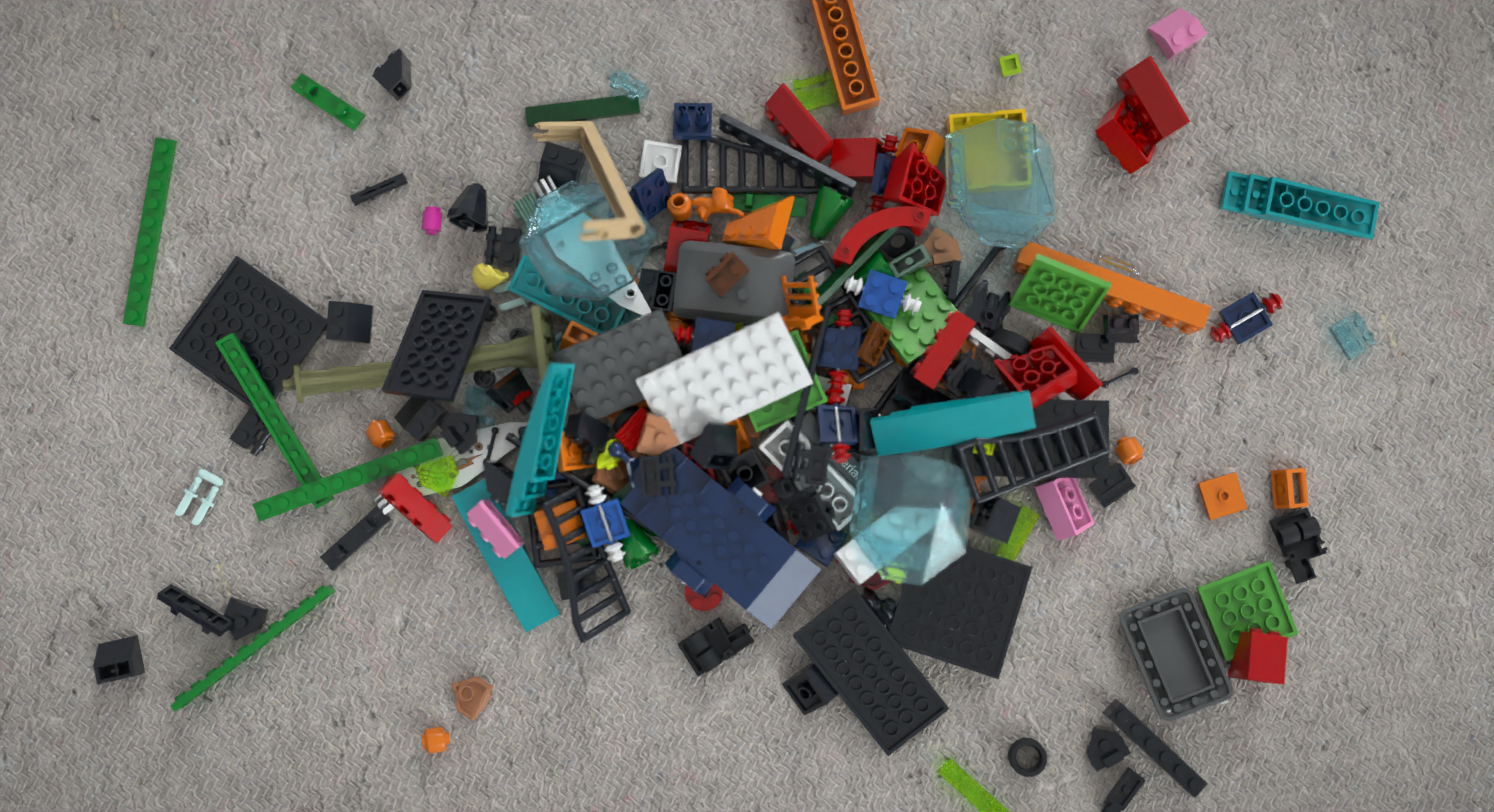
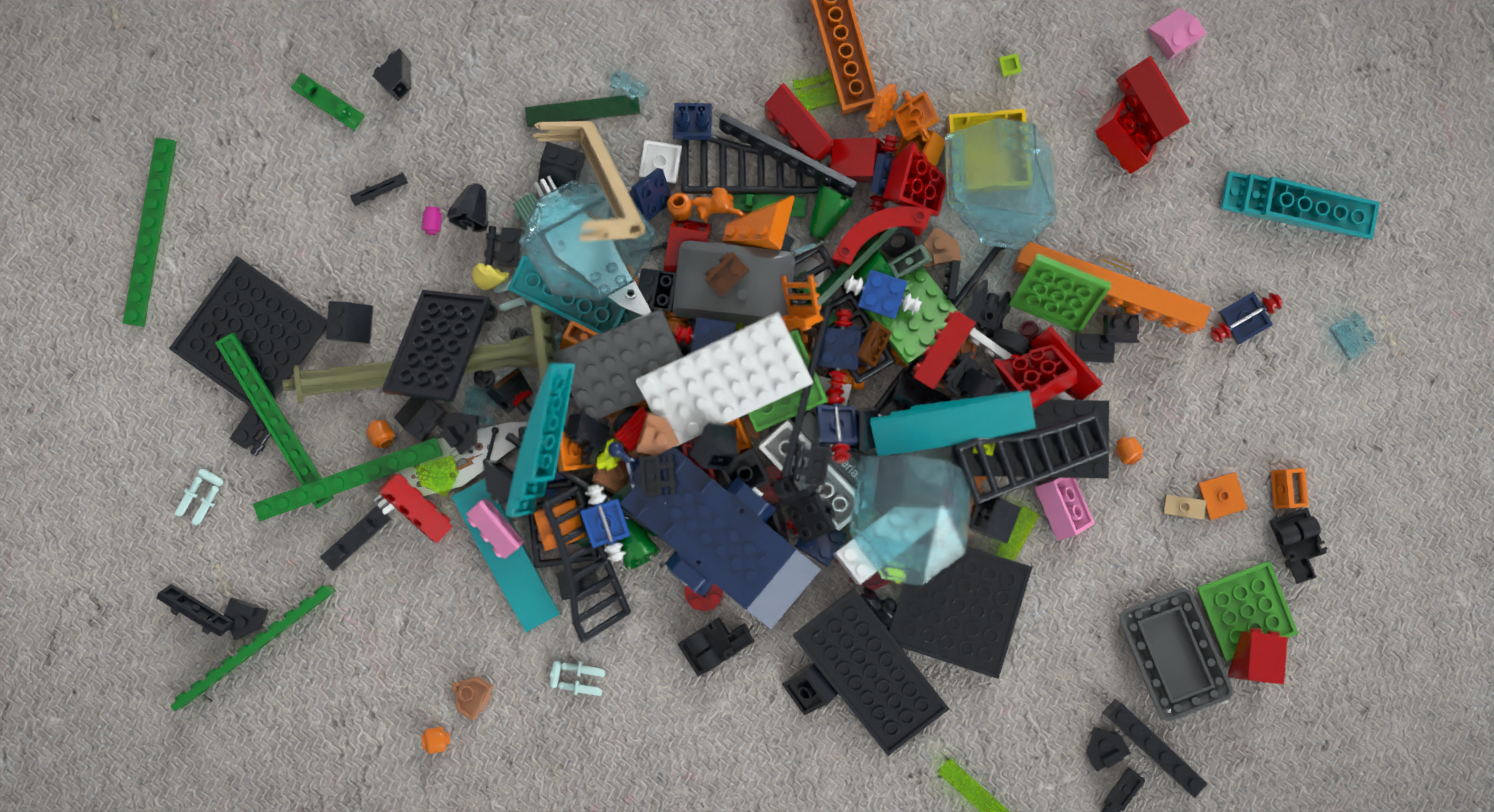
(118, 660): black slope -> none
(577, 688): none -> light aqua piece
(882, 108): none -> orange plate
(916, 115): none -> orange plate
(1029, 329): none -> dark red plate
(1038, 768): black tyre -> none
(1111, 489): black plate -> none
(1134, 371): black hinge -> none
(1185, 507): none -> tan plate

